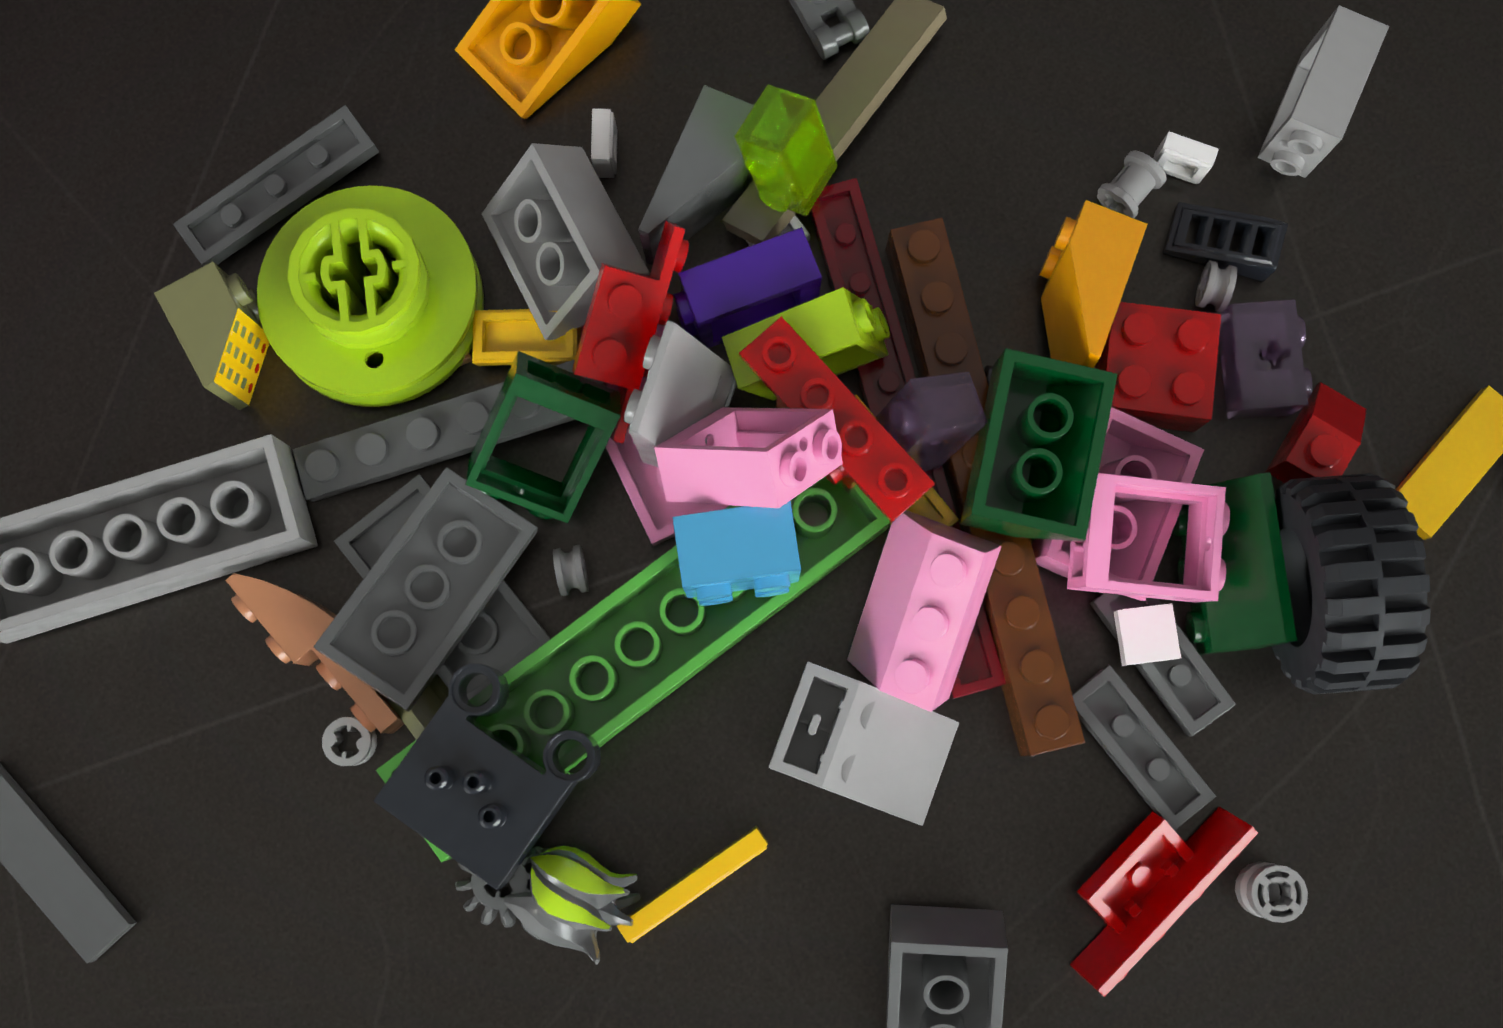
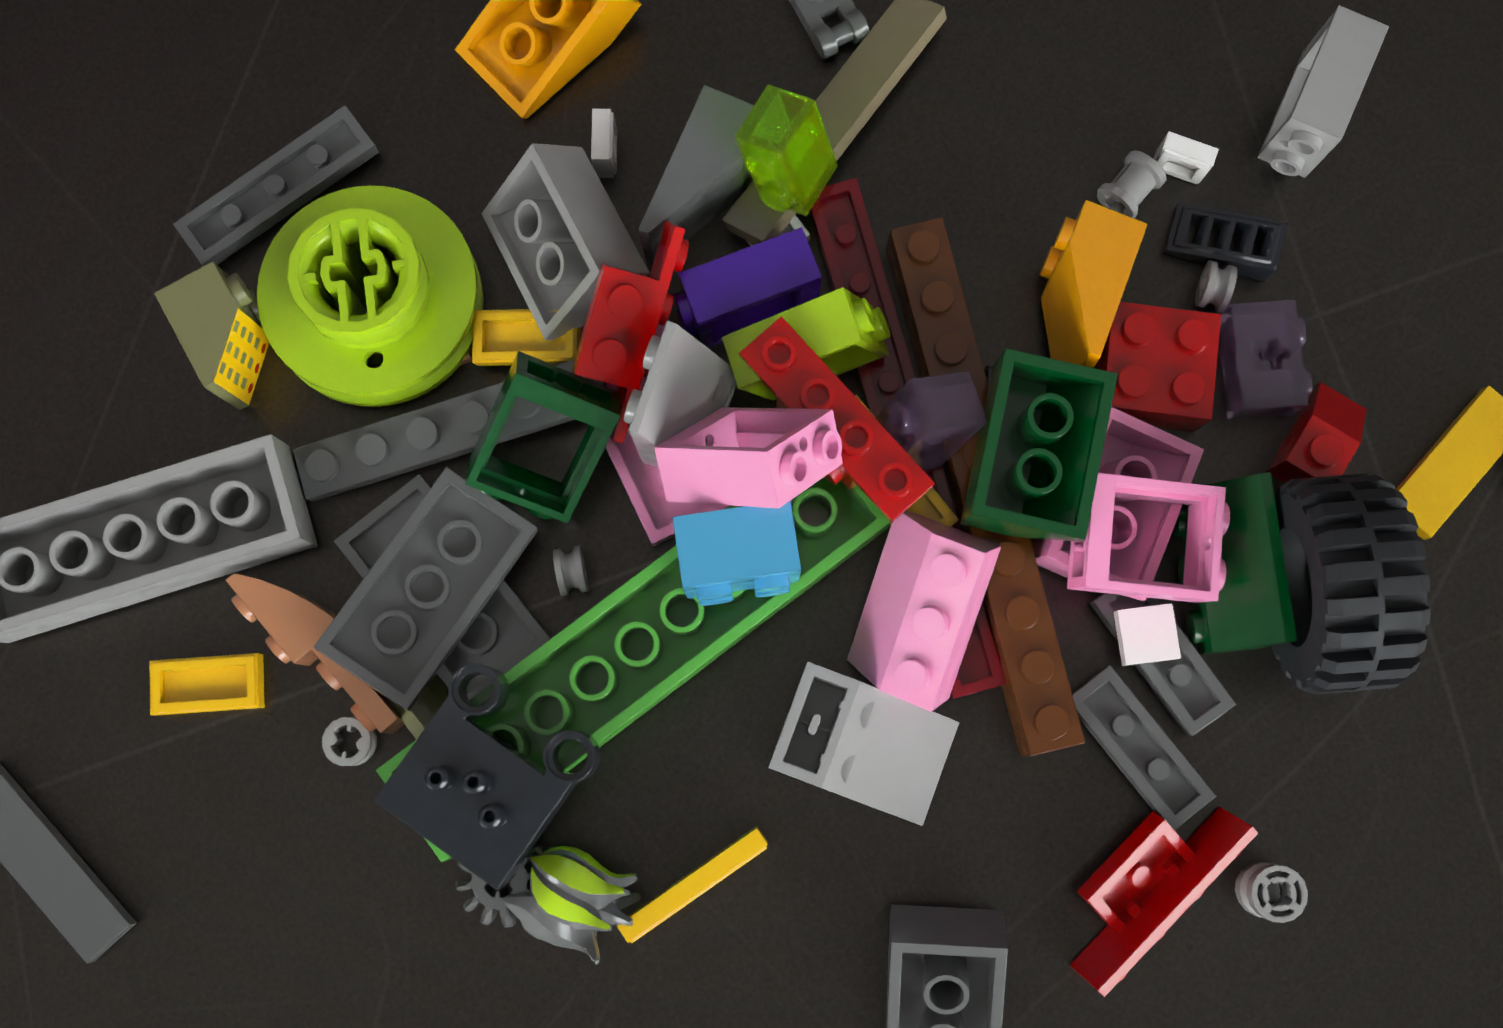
(206, 684): none -> yellow tile

